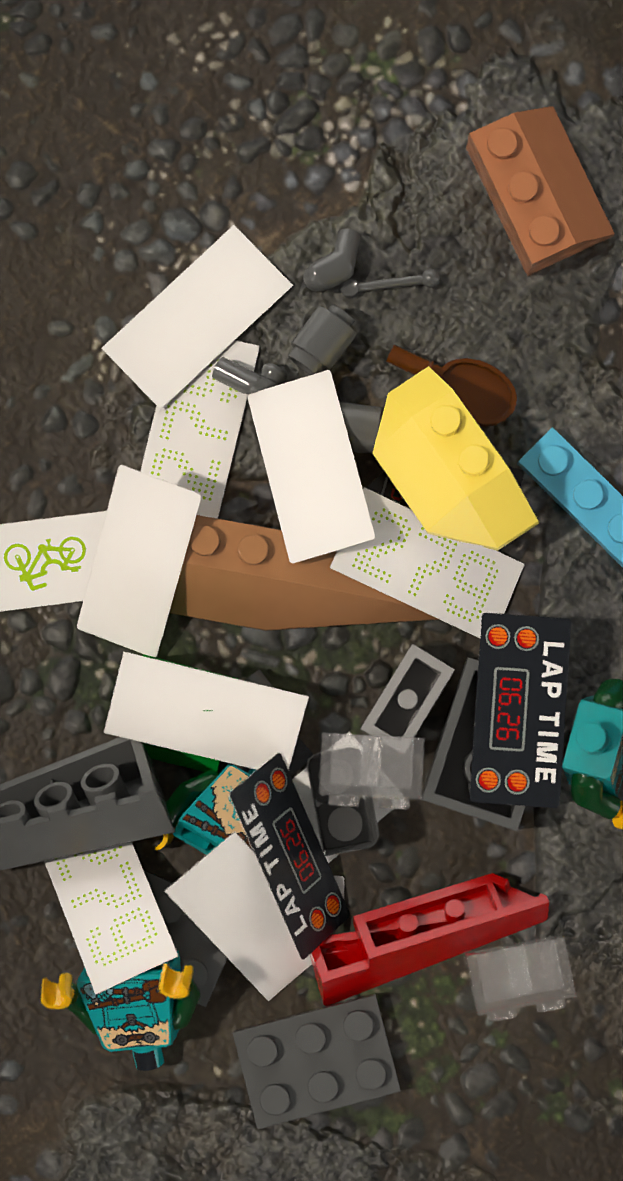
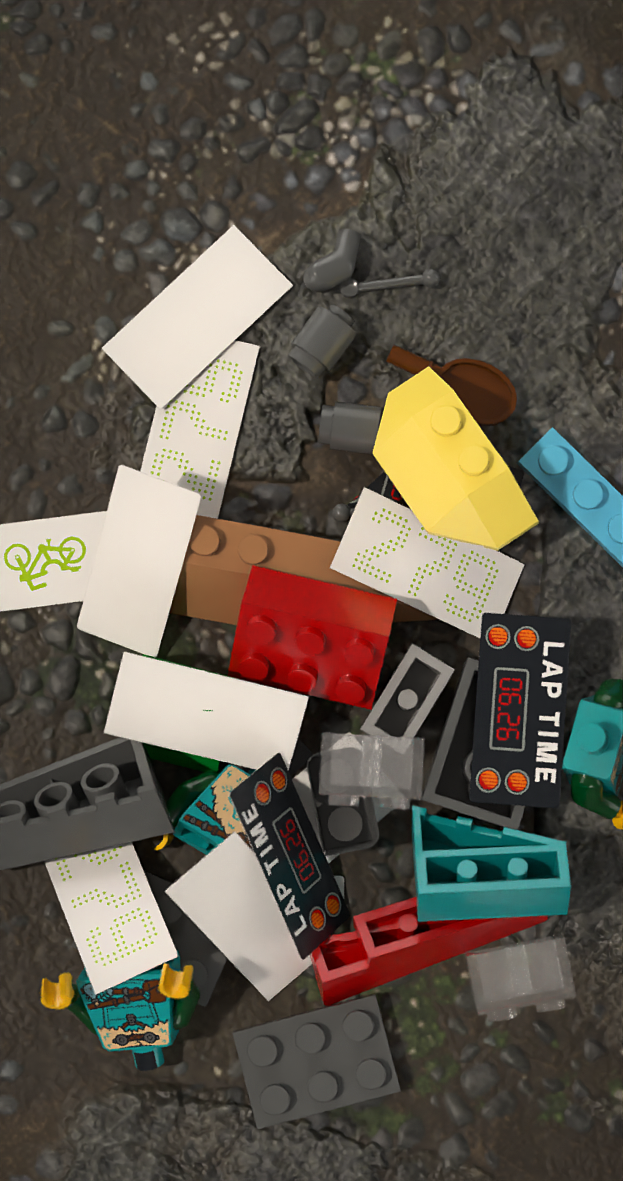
(245, 379): dark grey arm -> none
(310, 467): white sticker -> none
(311, 637): none -> red brick
(485, 872): none -> teal wedge
(538, 187): nougat slope -> none

